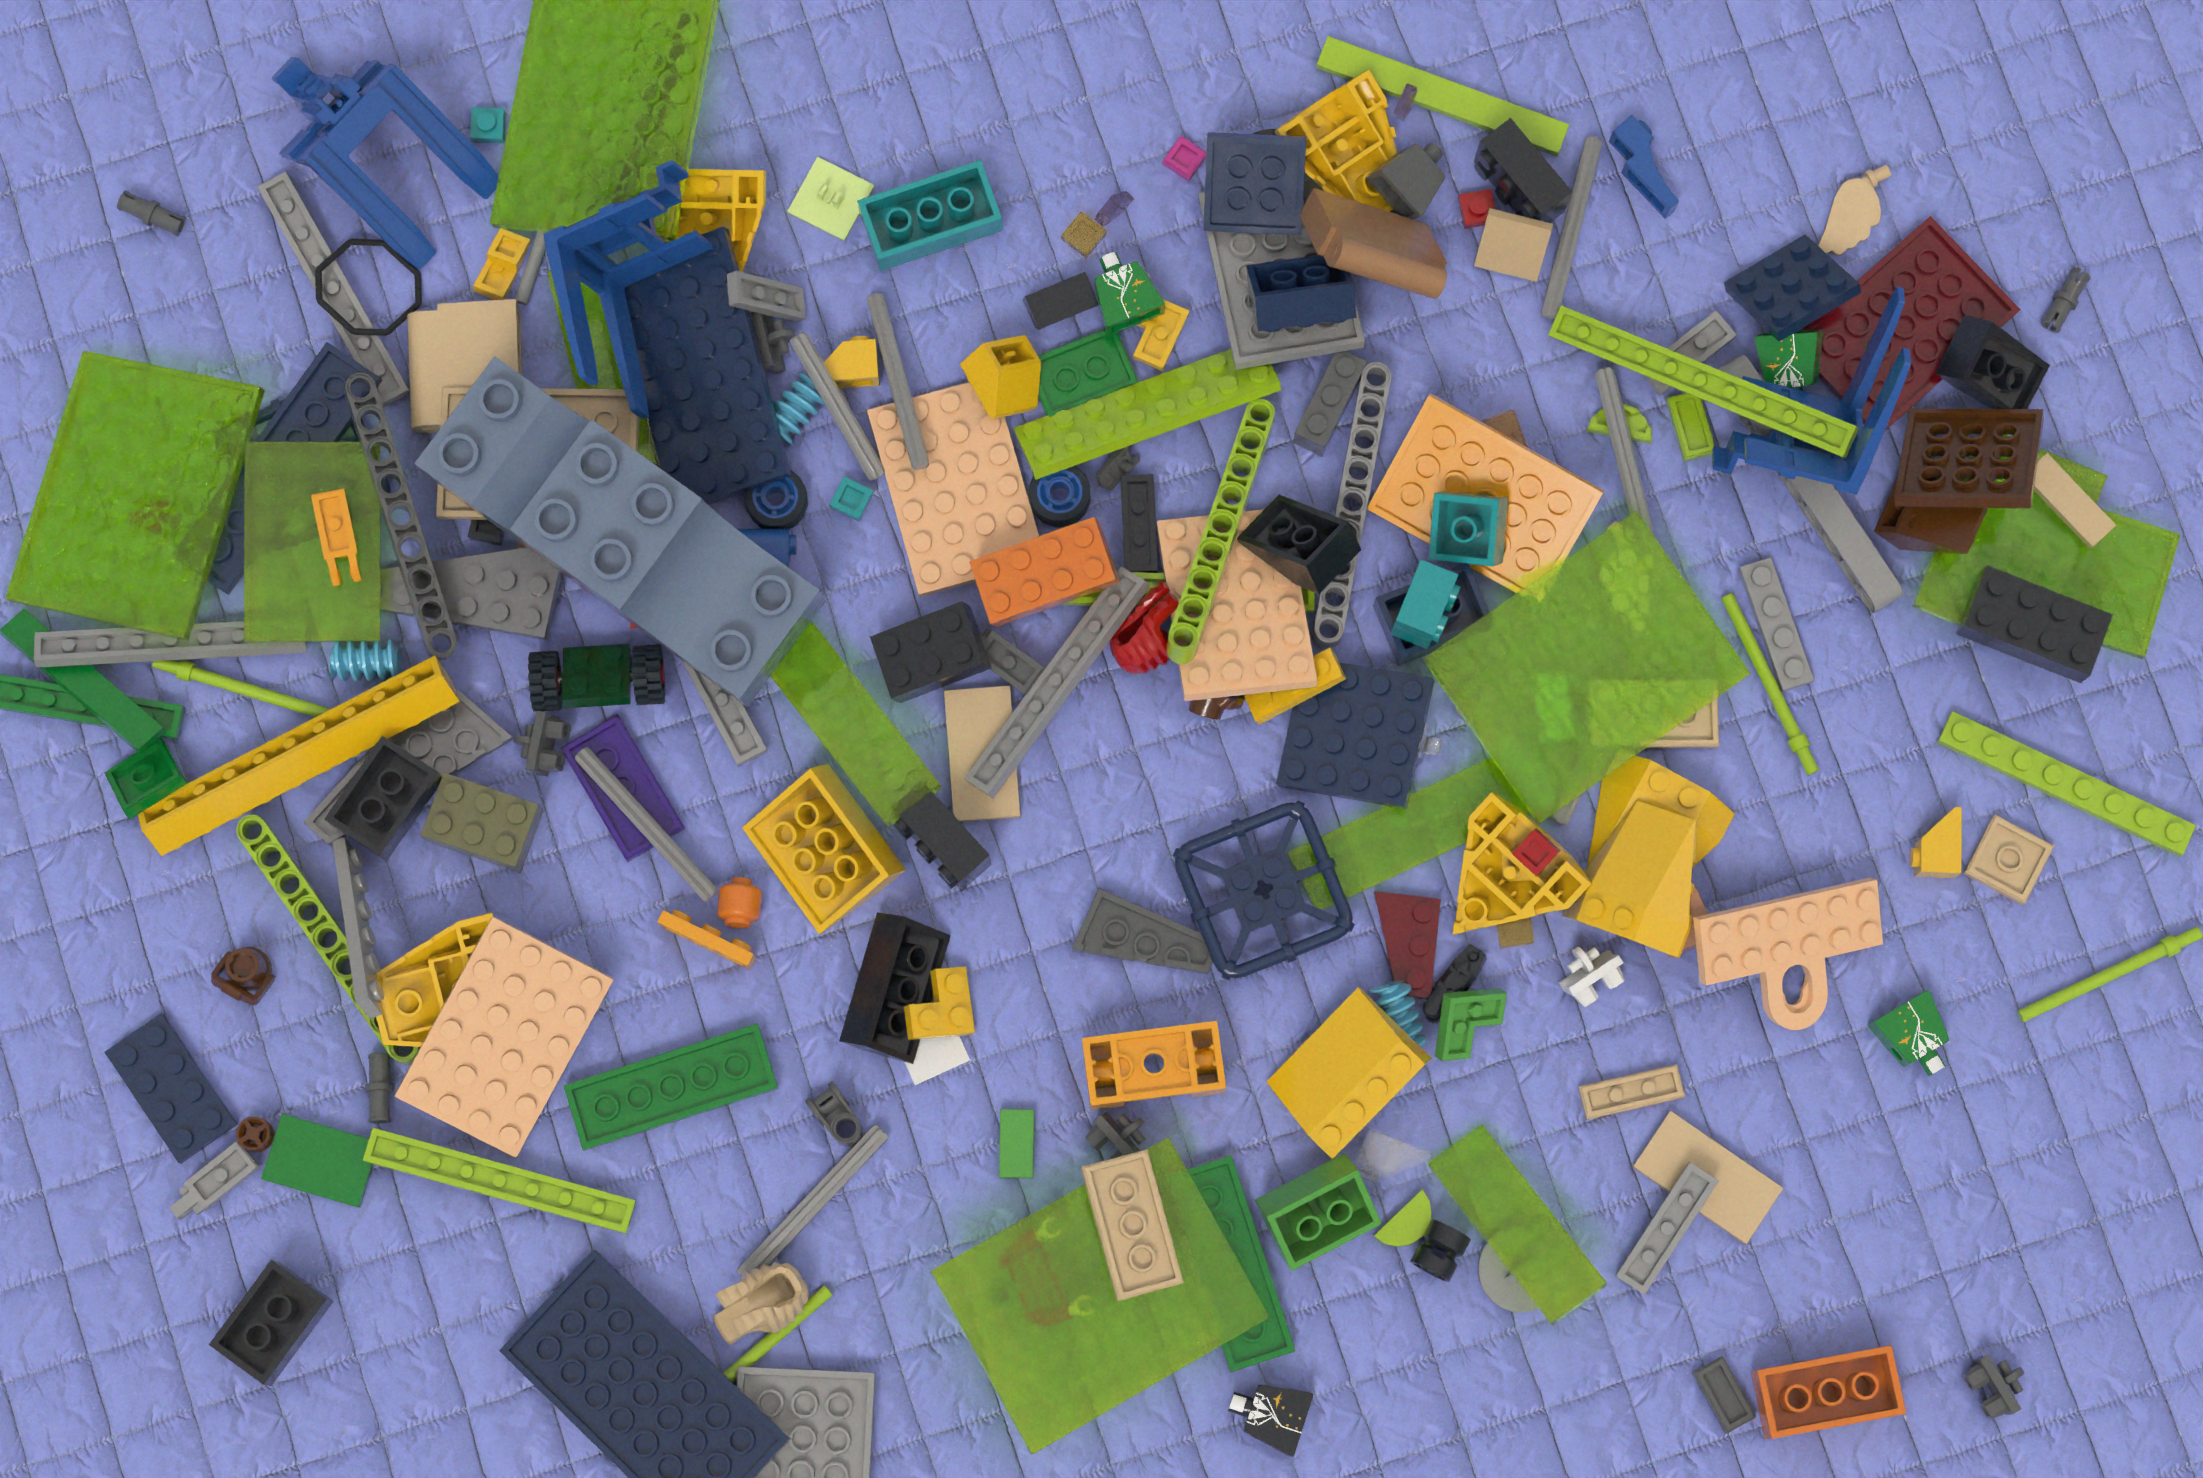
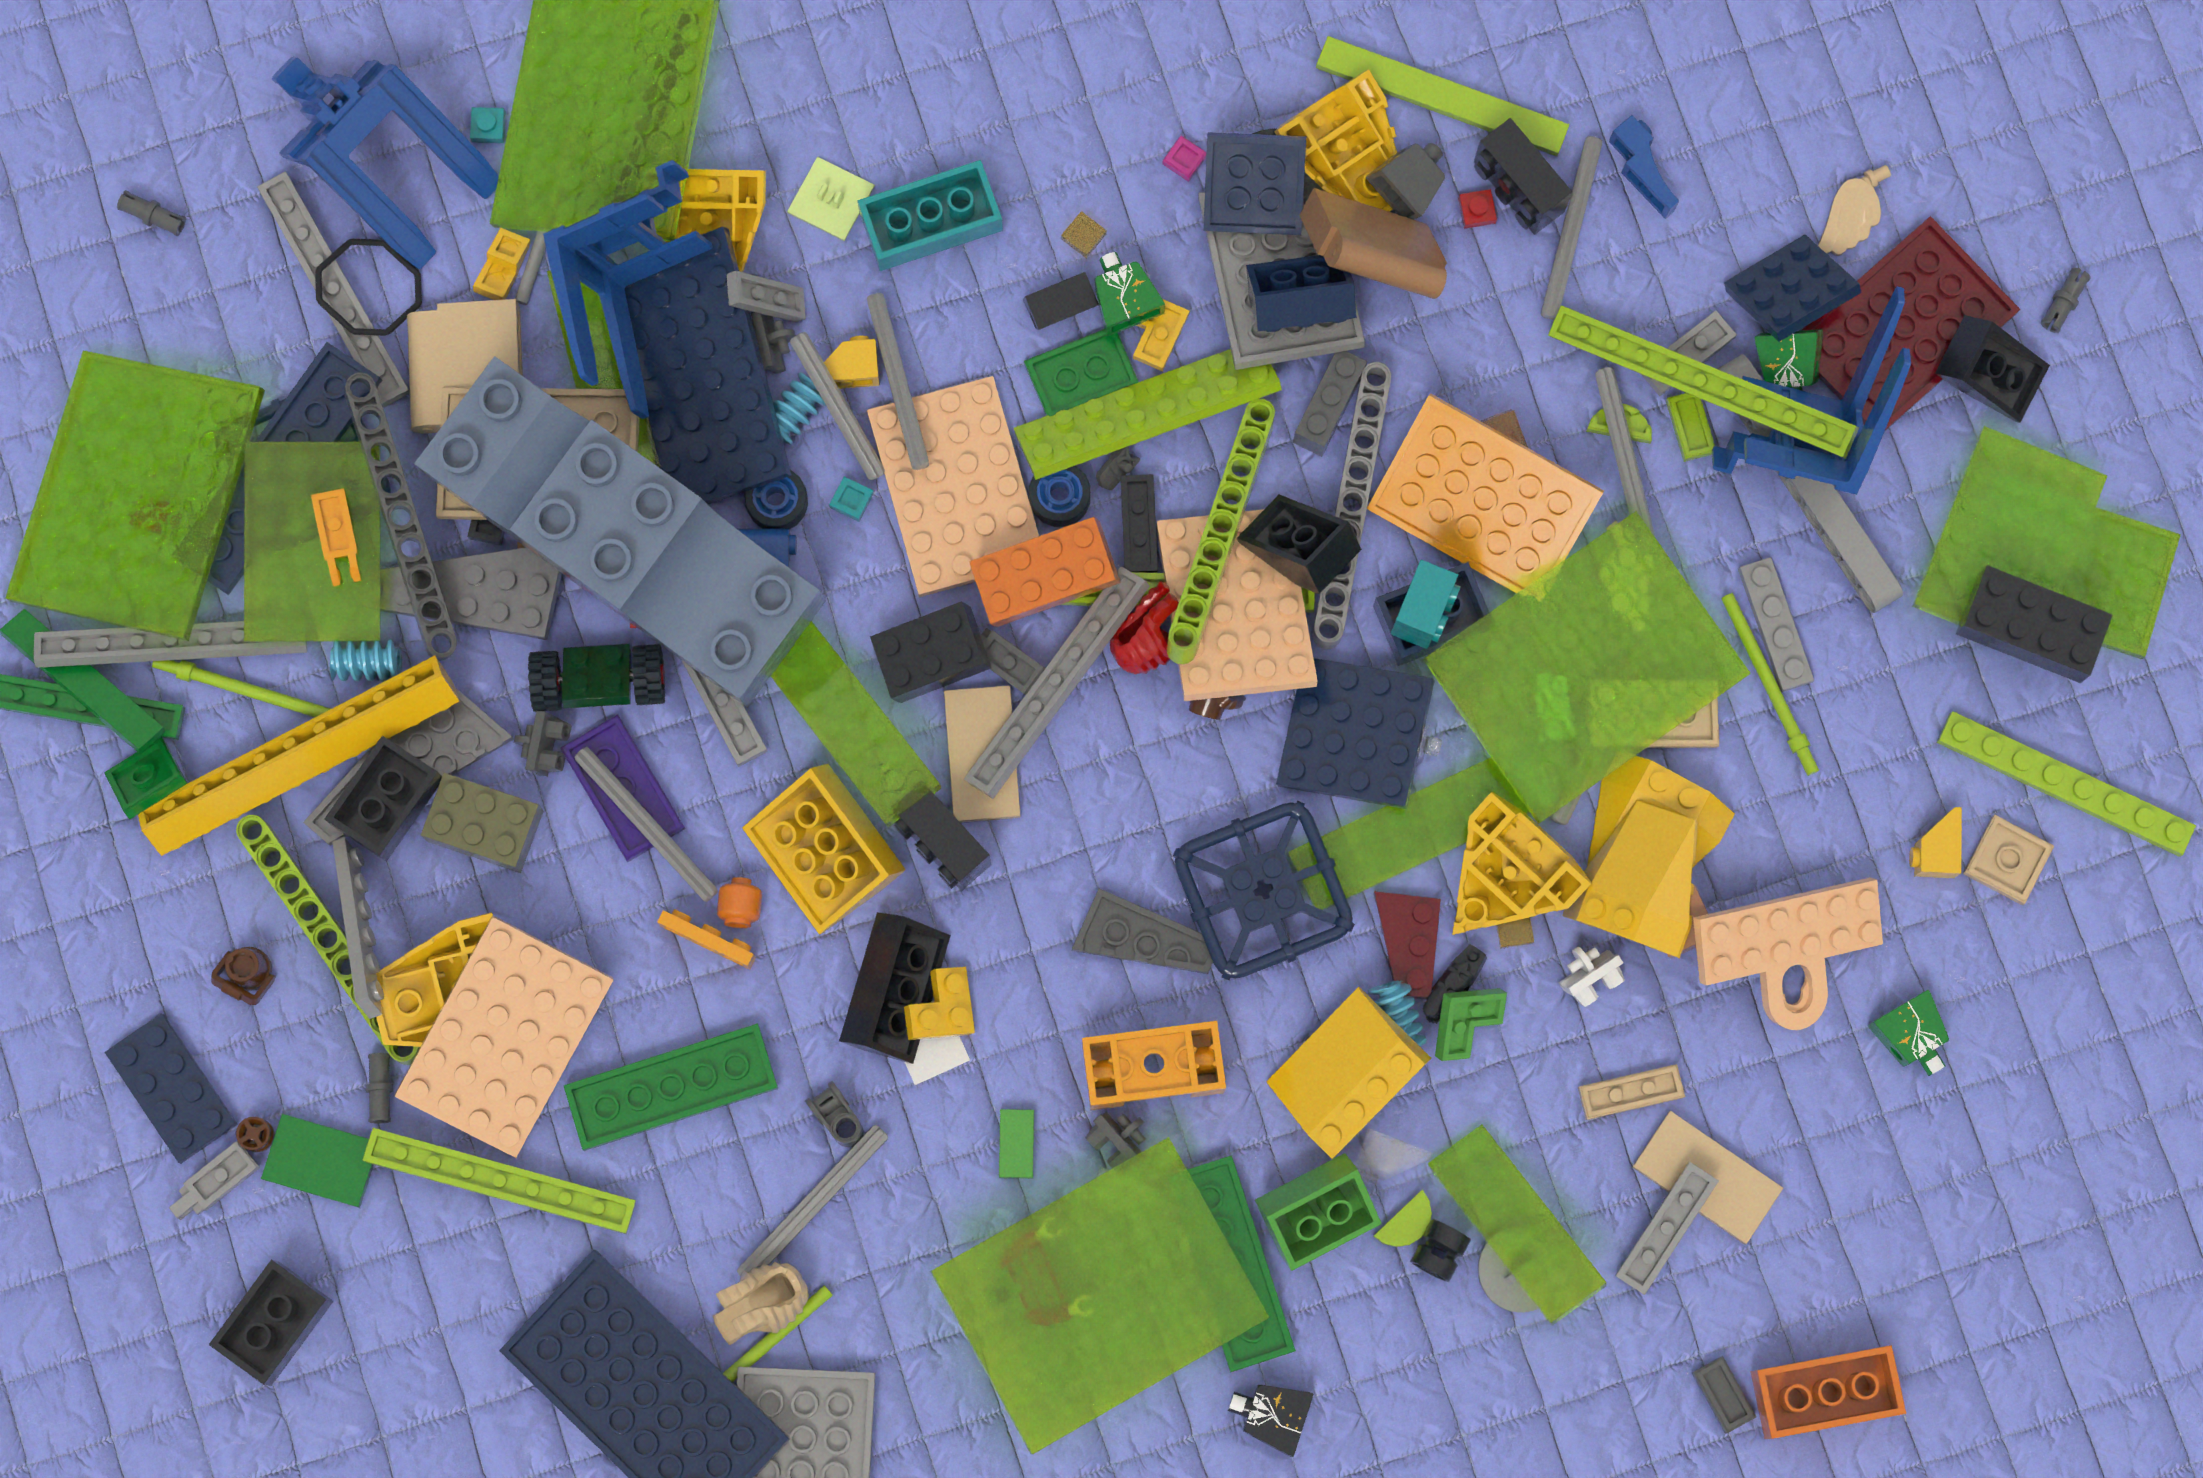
(1005, 376): yellow slope -> none
(1113, 208): clear purple tile -> none
(1131, 1225): tan tile -> none
(1270, 704): yellow plate -> none
(1404, 105): clear purple tile -> none
(1468, 528): teal brick -> none
(1513, 244): tan tile -> none
(1536, 852): red plate -> none
(1929, 527): reddish brown slope -> none
(1982, 491): reddish brown piece -> none
(1987, 1373): dark grey hips -> none
(2071, 502): tan tile -> none
(2167, 947): lime bar -> none

